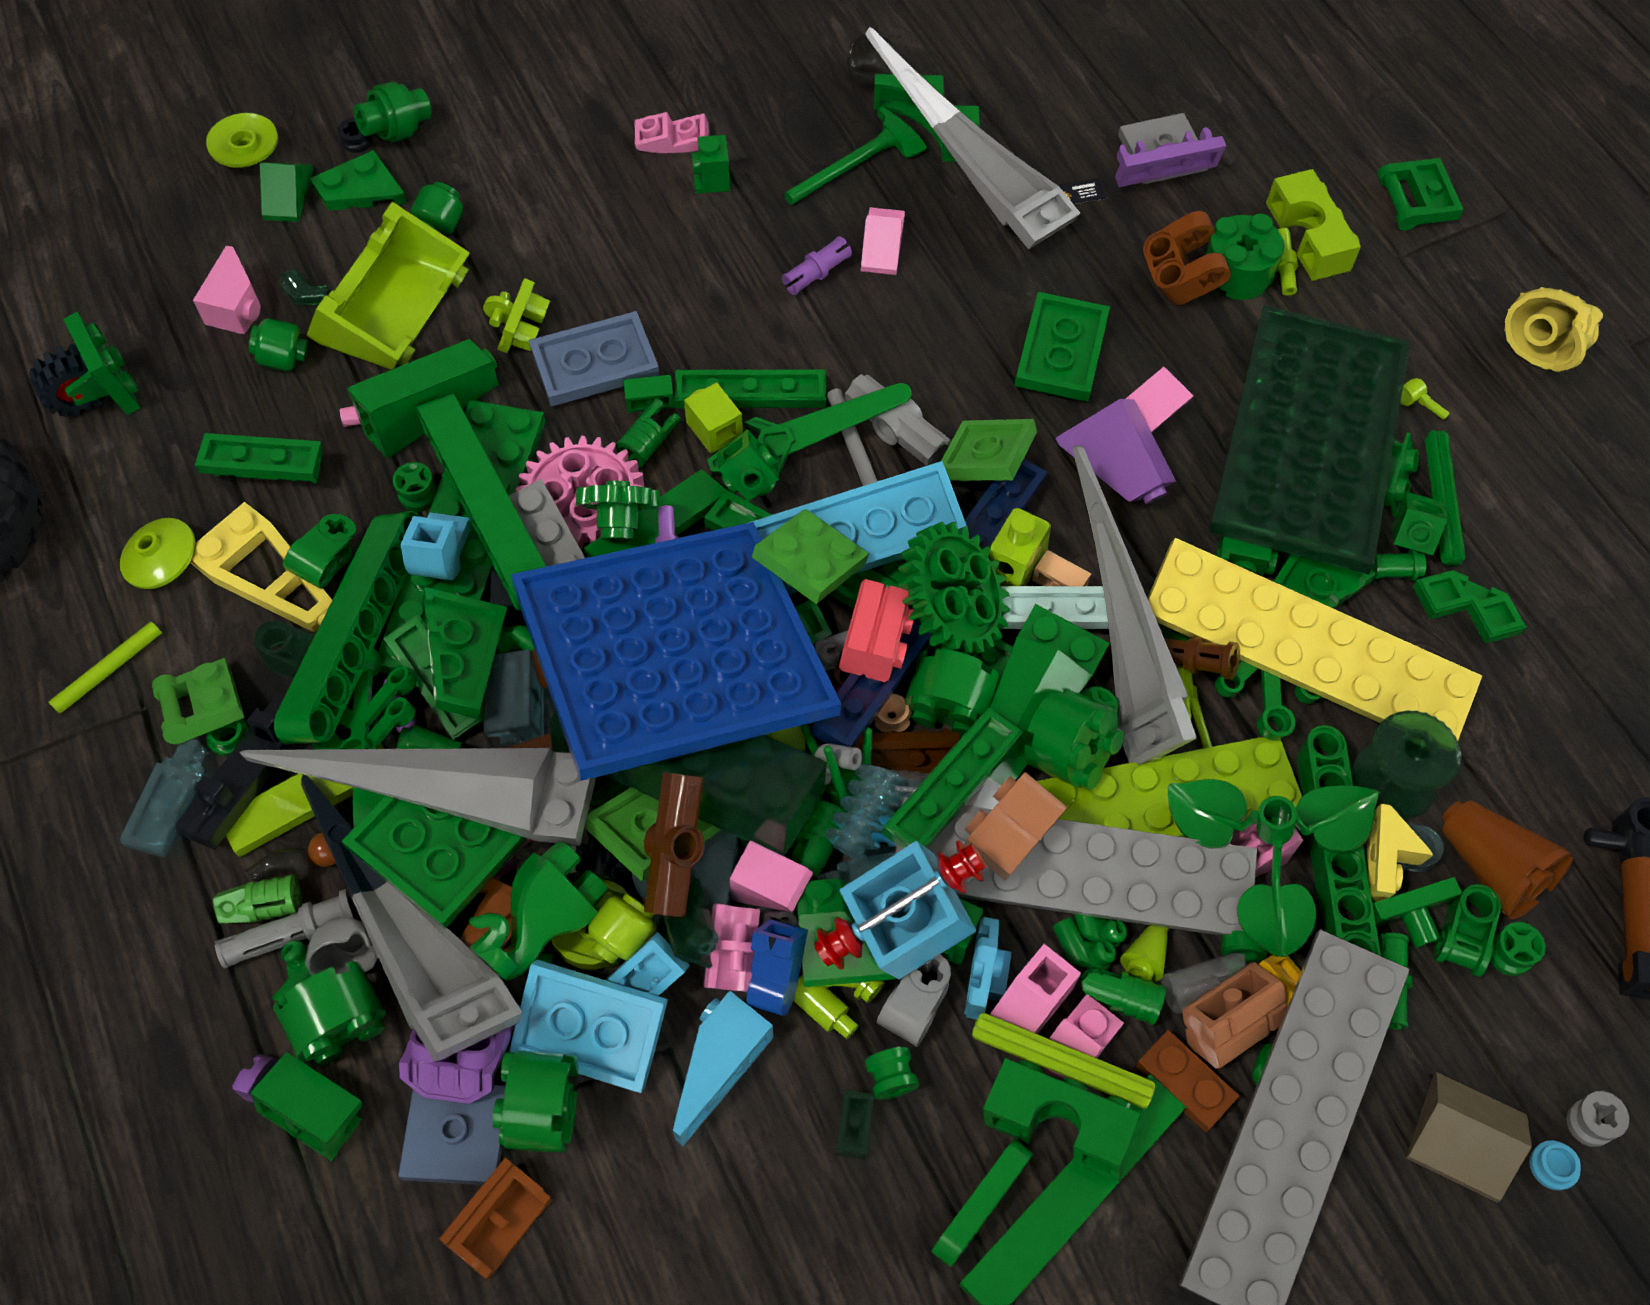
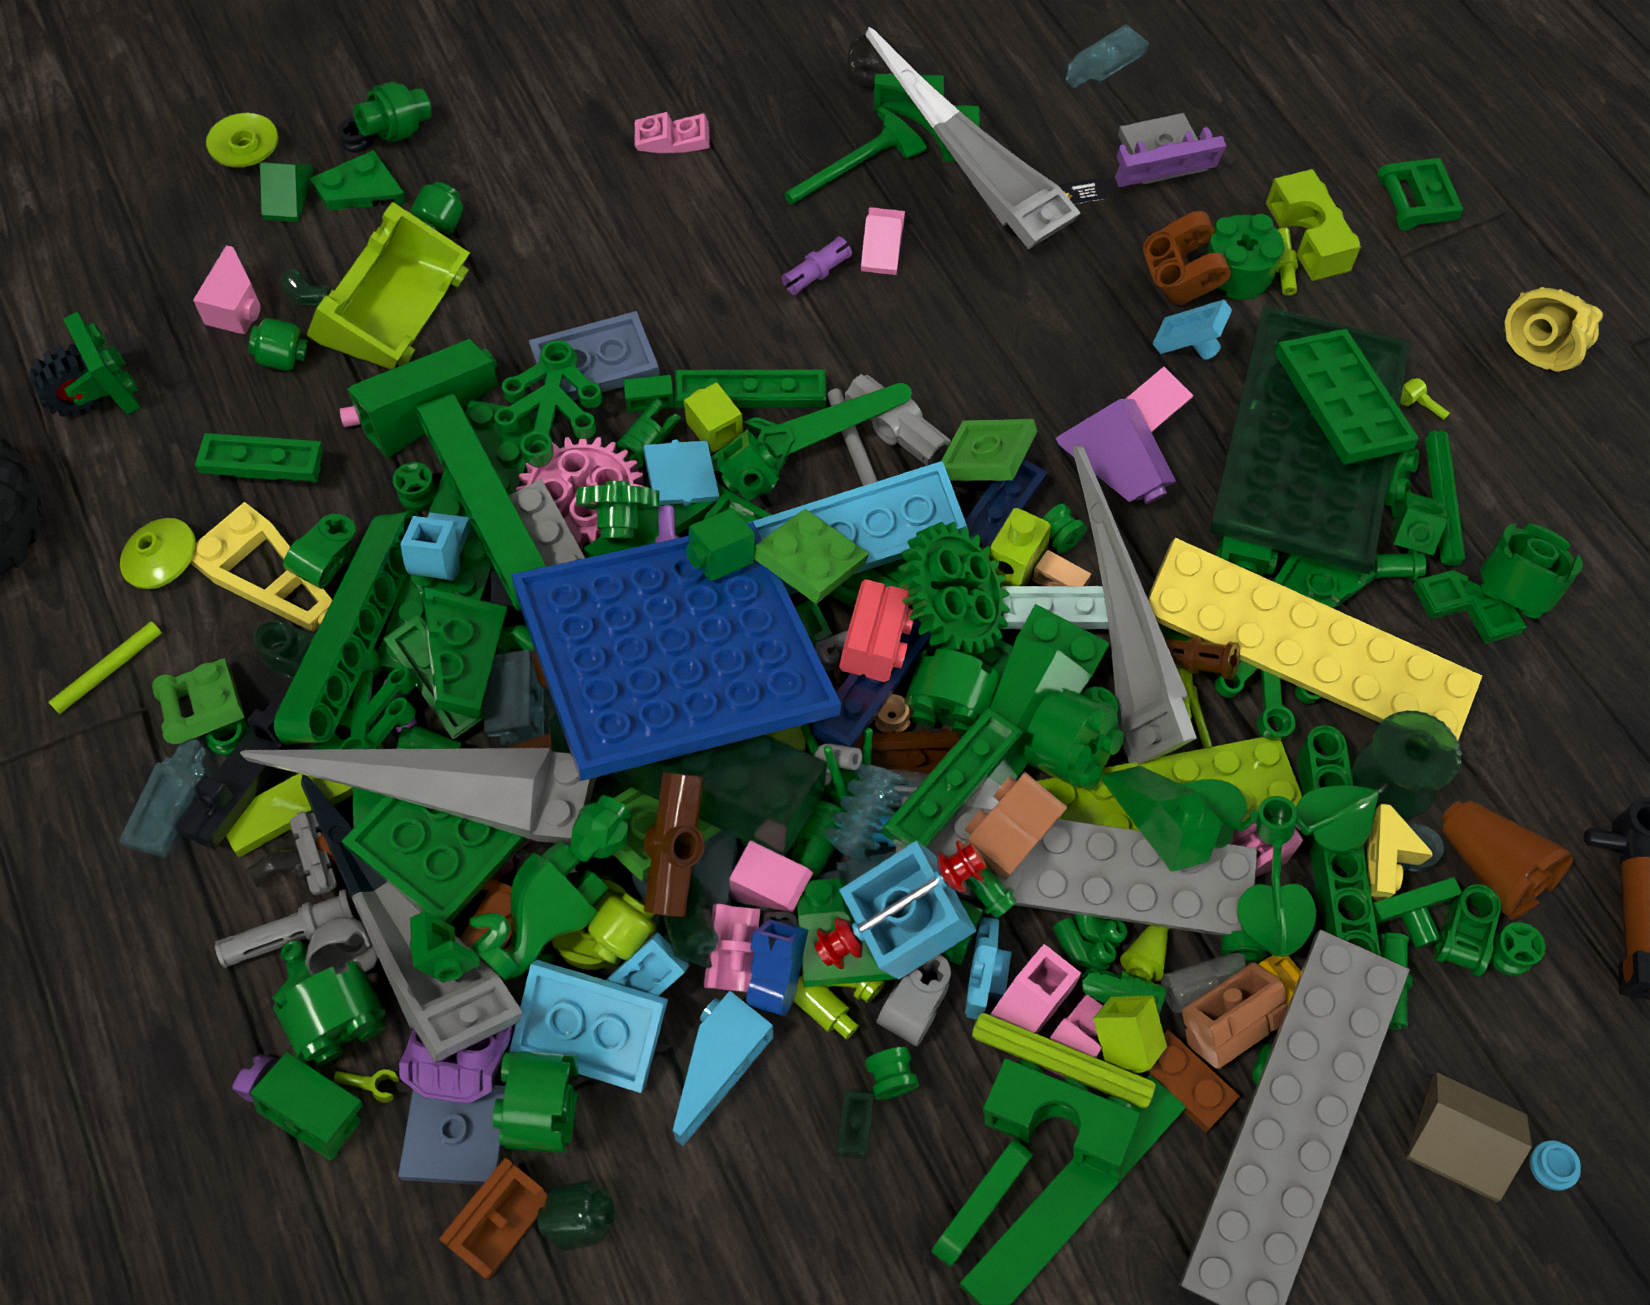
(259, 900): bright green hinge -> none
(313, 861): none -> light grey axle
(368, 1082): none -> lime hand
(436, 949): none -> green bracket
(502, 310): lime hips -> none
(555, 362): none -> green plant
(576, 1215): none -> clear green head
(600, 829): none -> green rock
(681, 472): none -> medium azure piece
(711, 165): green brick -> none
(720, 544): none -> green brick
(992, 893): none -> green pin
(1062, 346): green plate -> none
(1064, 530): none -> green wheel
(1106, 56): none -> clear light blue hinge
(1130, 1032): none -> lime brick
(1167, 815): none -> green slope
(1195, 328): none -> medium azure tile
(1346, 396): none -> green plate
(1529, 569): none -> green brick
(1586, 1123): light grey wheel -> none

